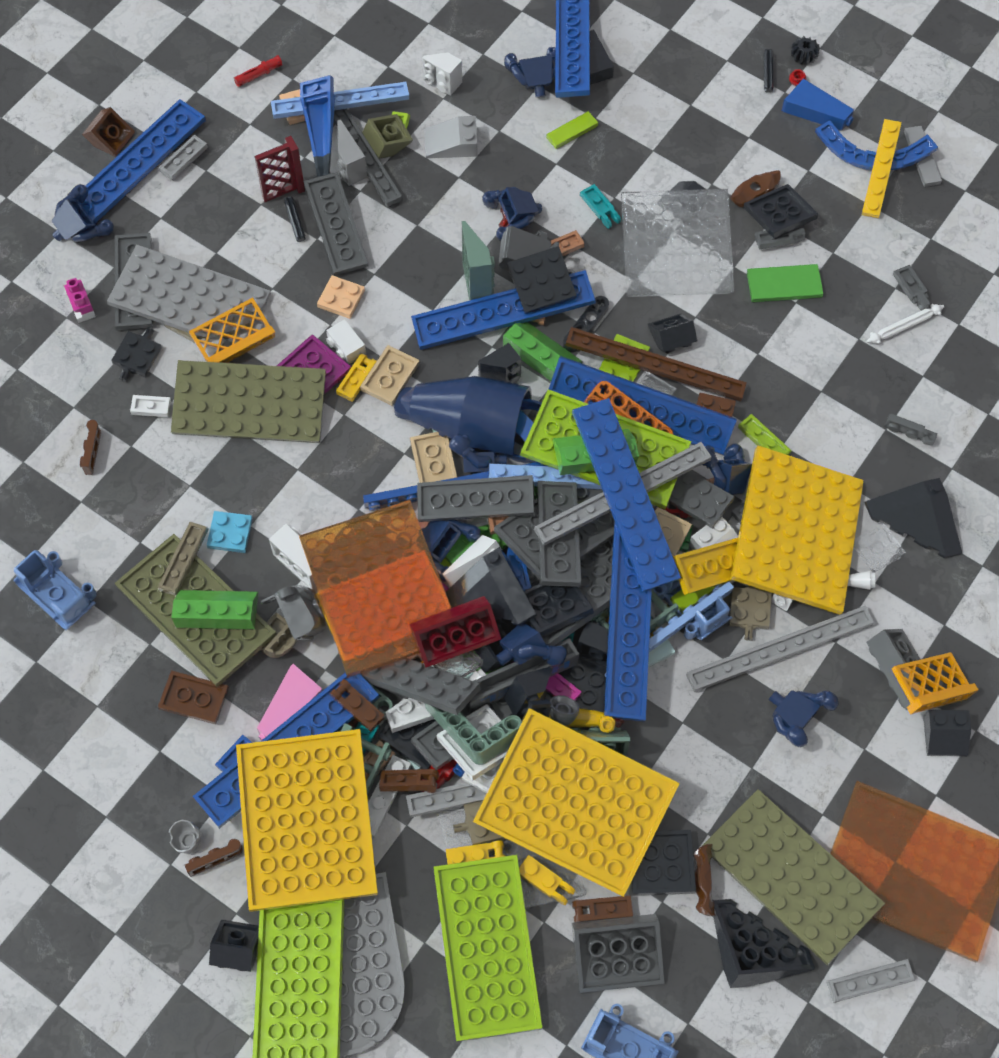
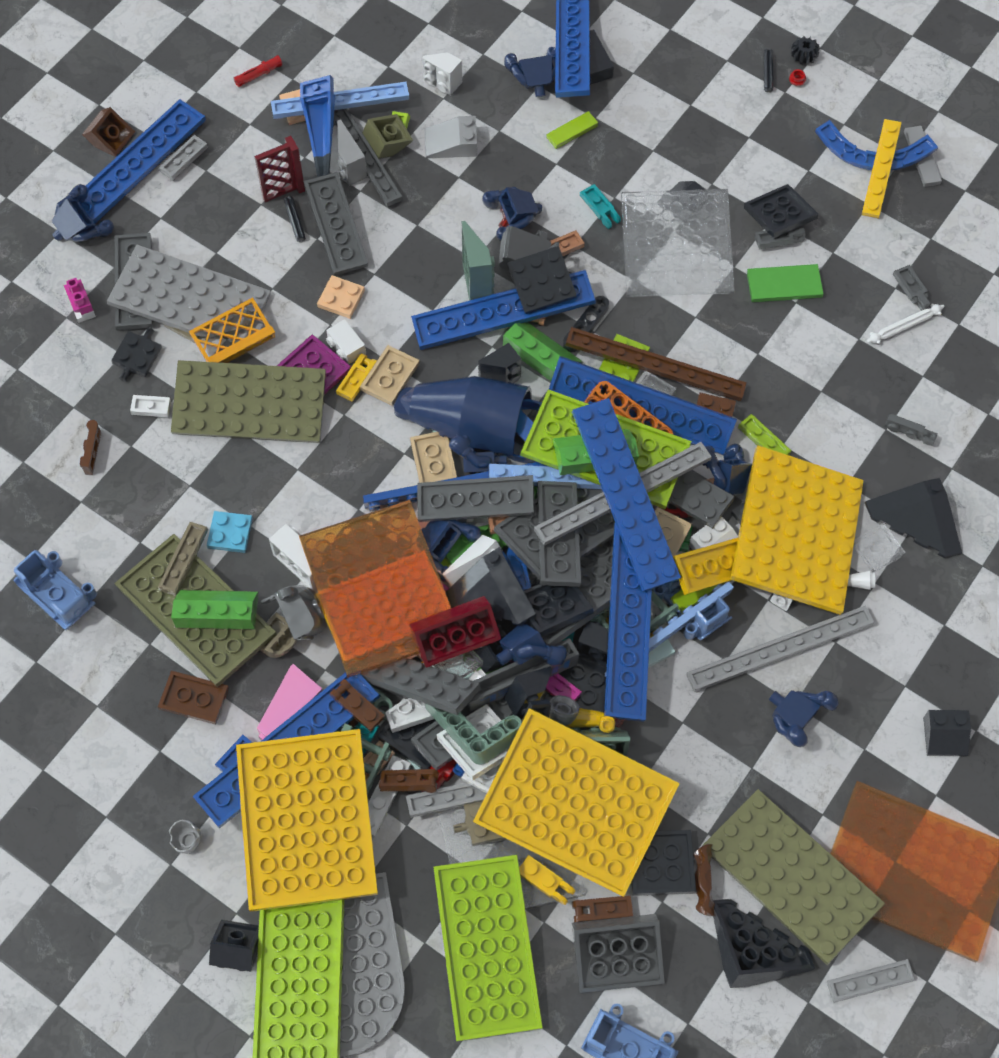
(214, 857): reddish brown plate -> none
(474, 852): yellow plate -> none
(673, 332): black slope -> none
(750, 609): dark tan plate -> none
(767, 181): reddish brown piece -> none
(817, 106): blue slope -> none
(893, 648): dark grey slope -> none
(940, 695): light orange fence -> none

